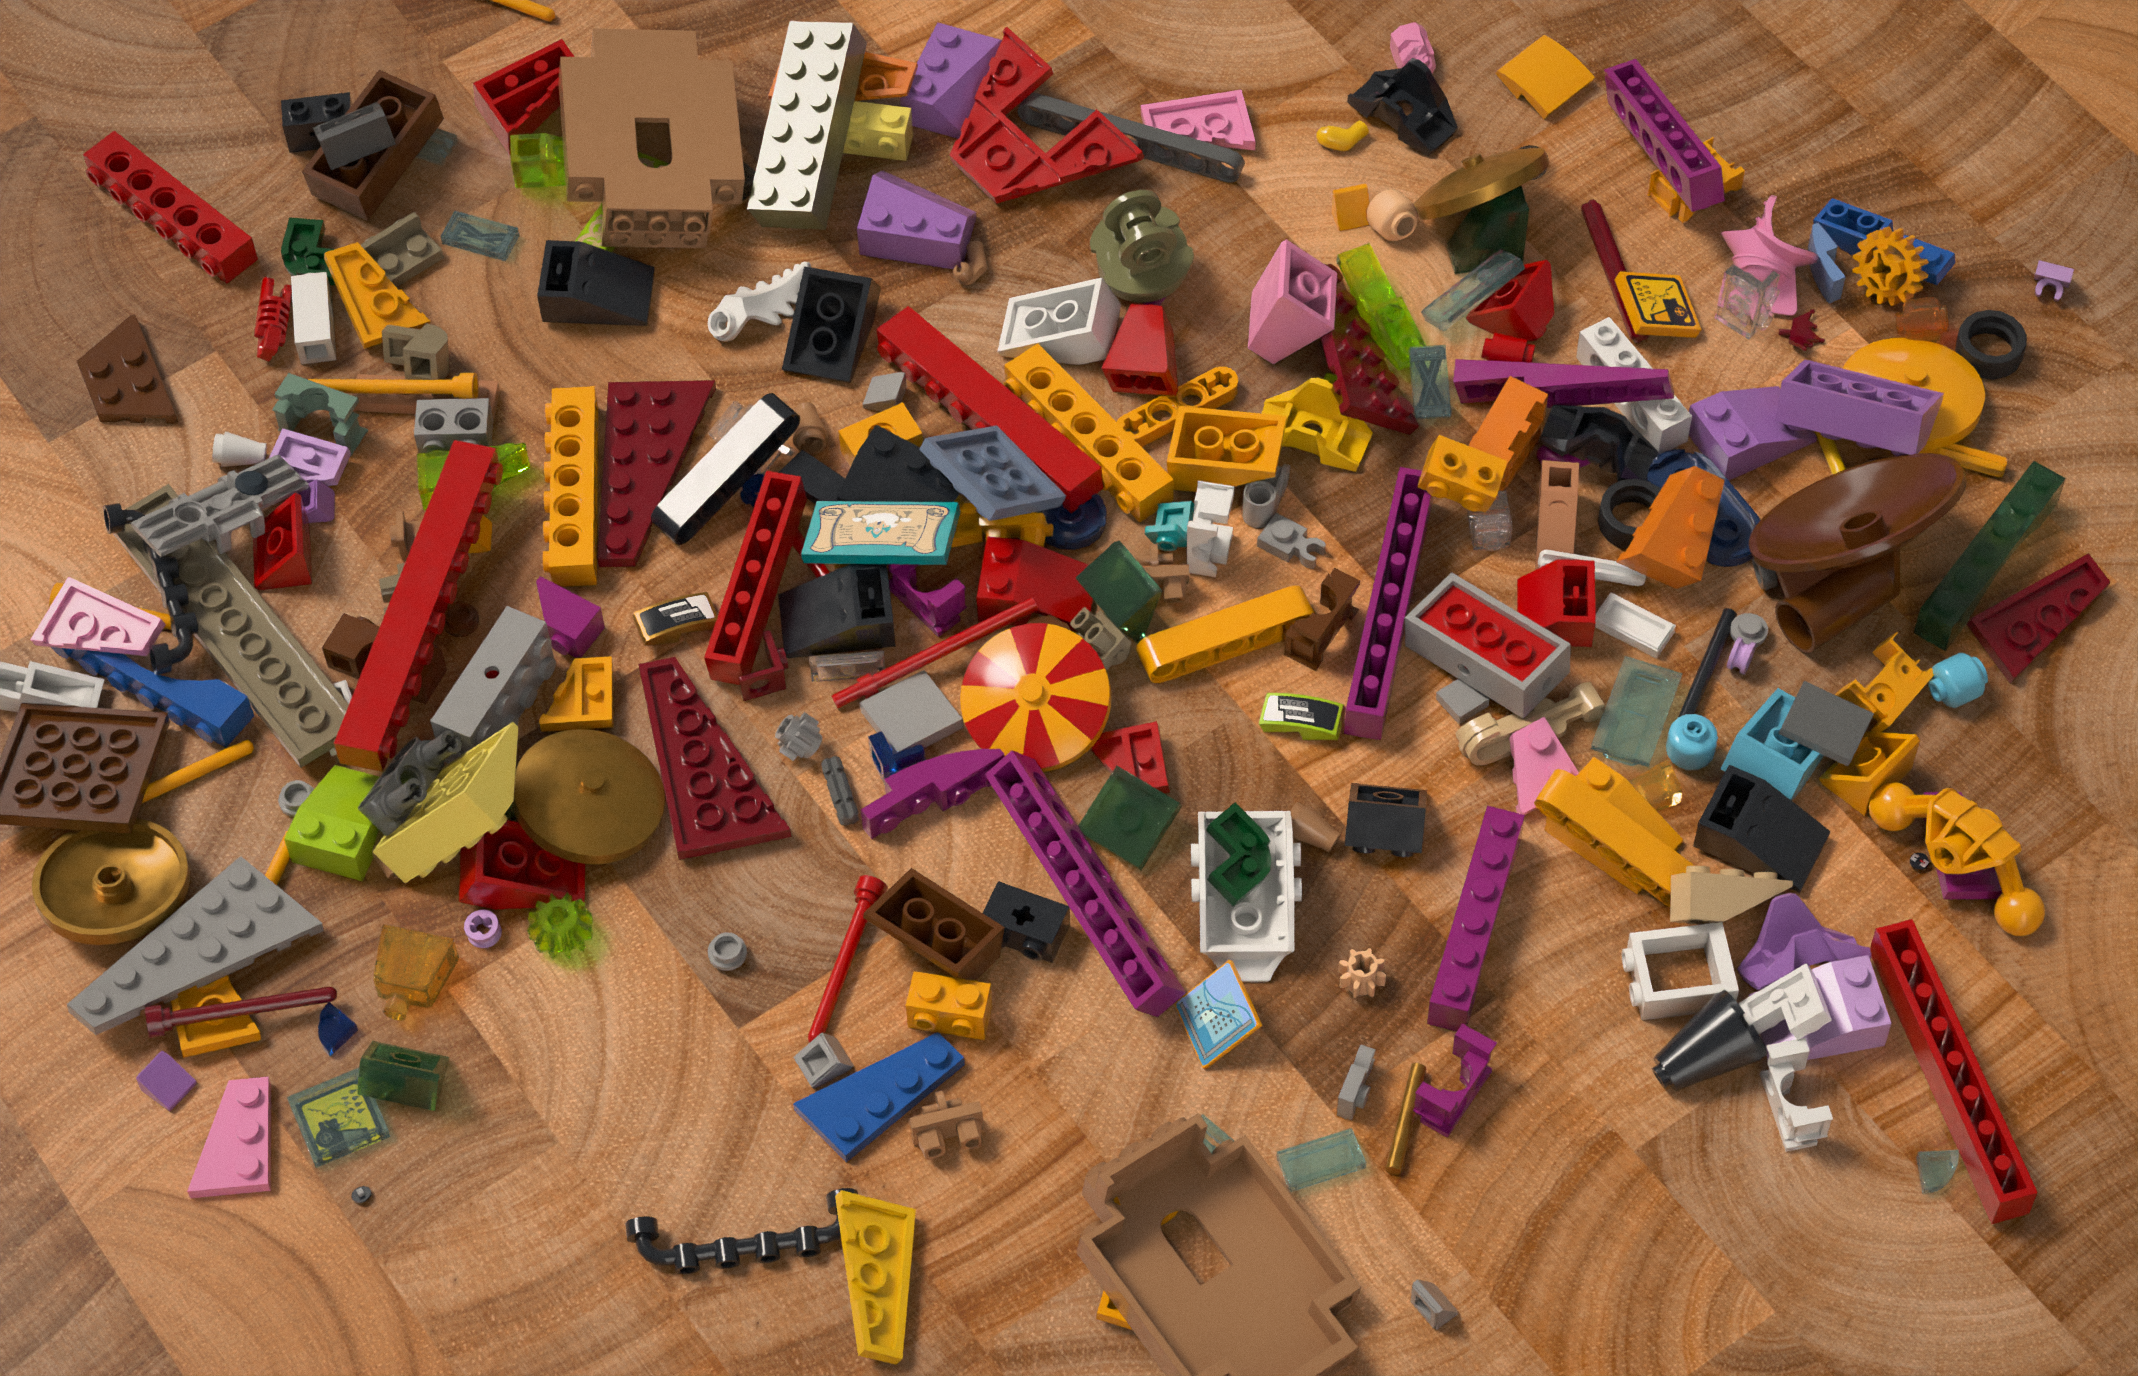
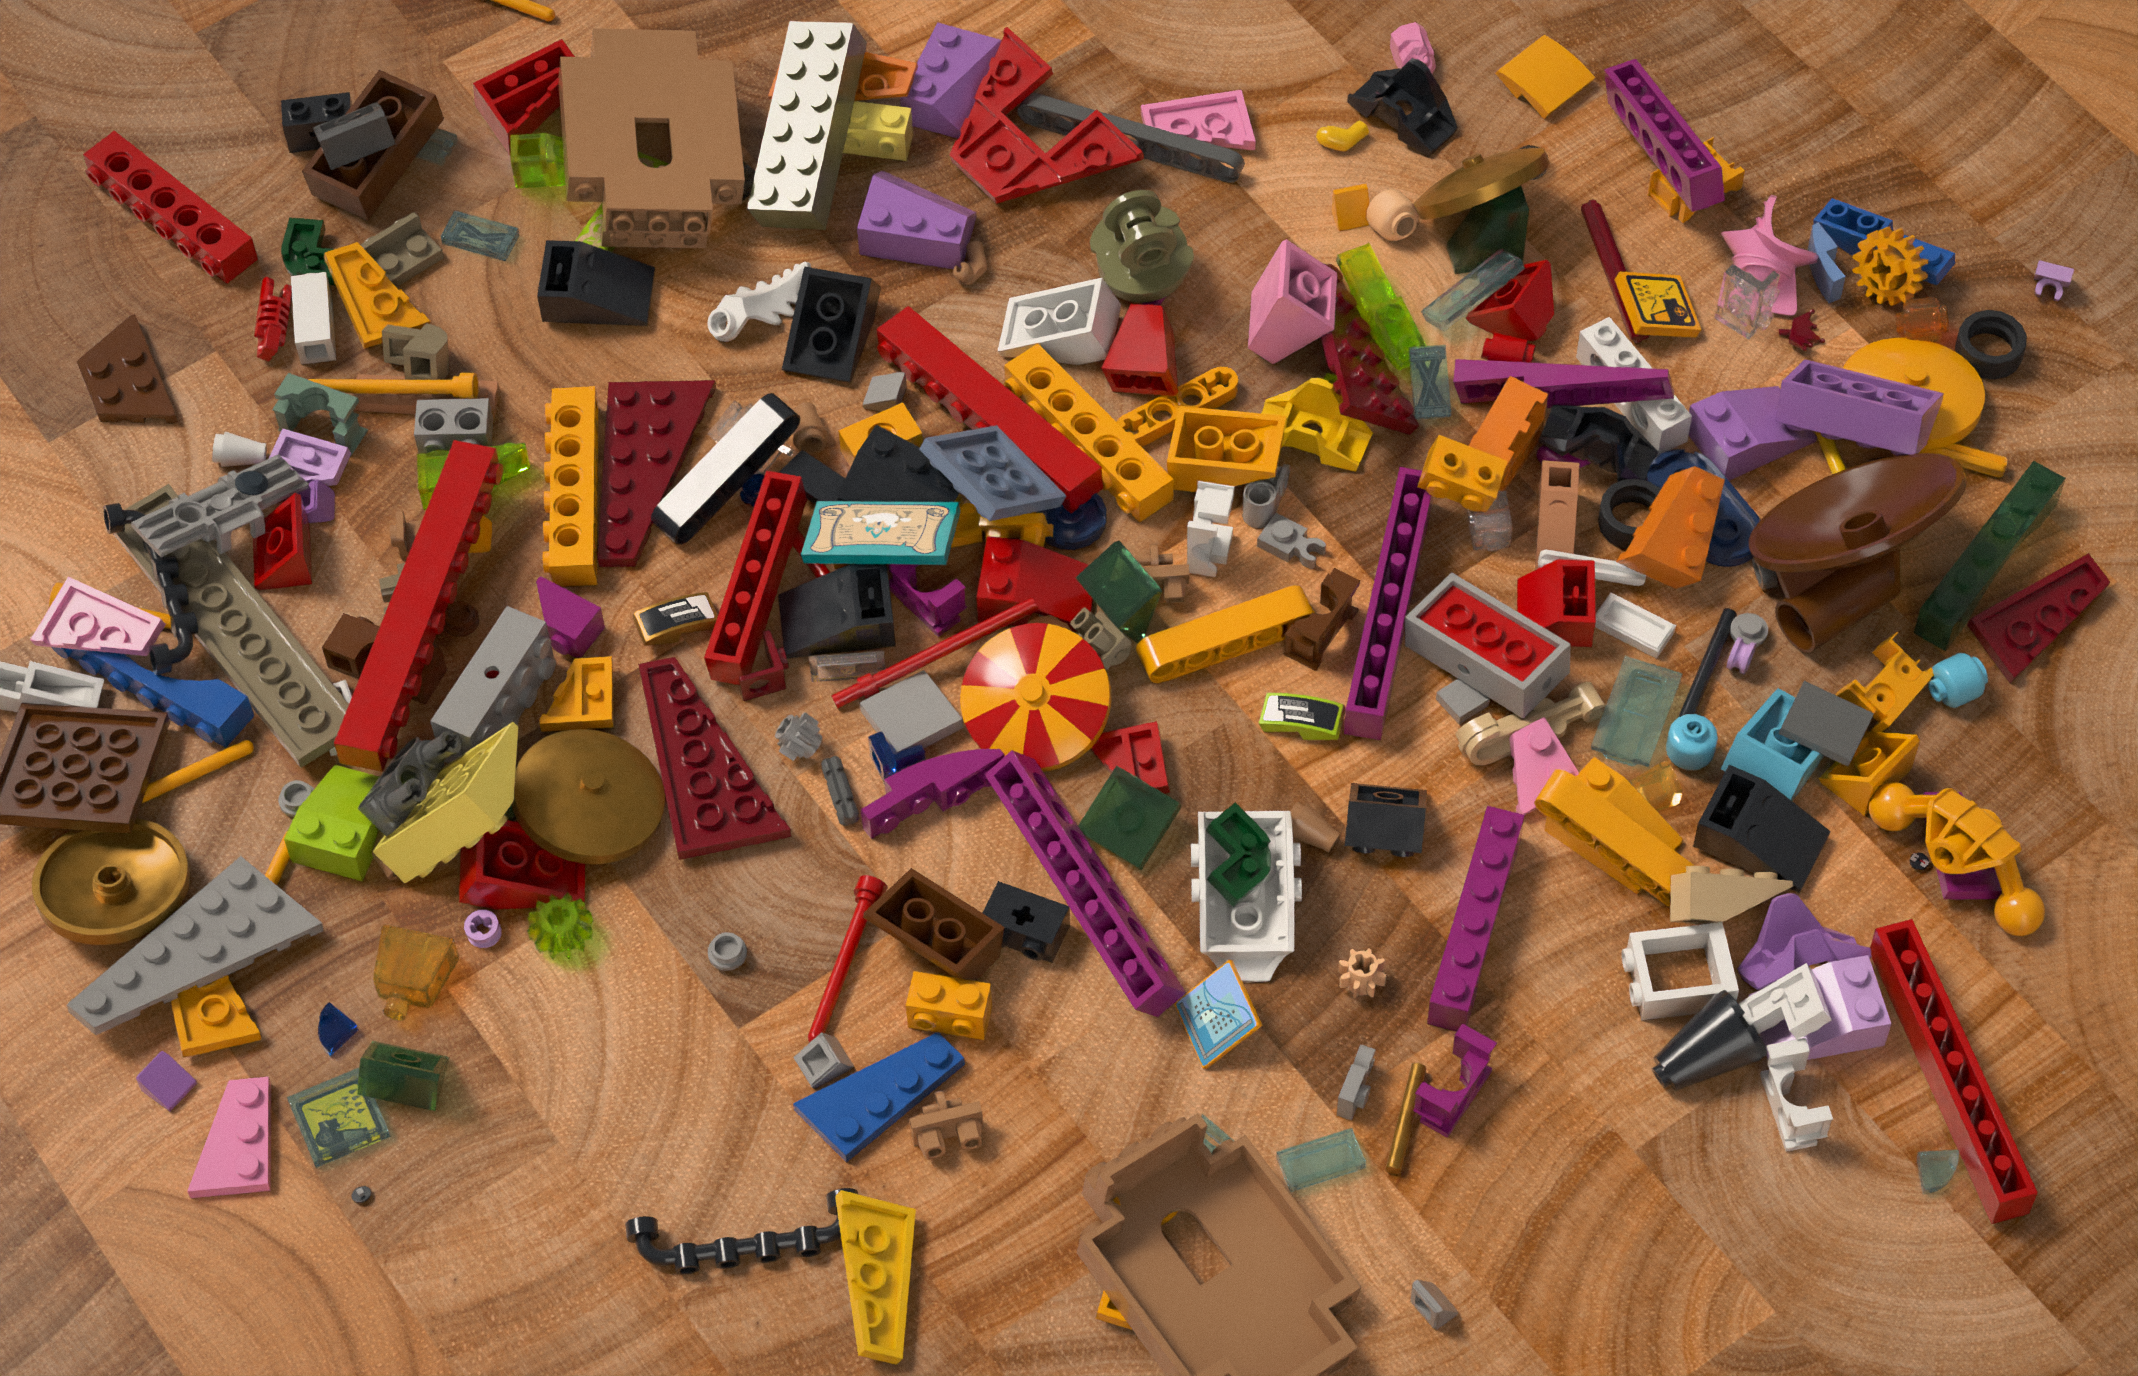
(163, 1020): dark red piece -> none
(1171, 525): teal bracket -> none

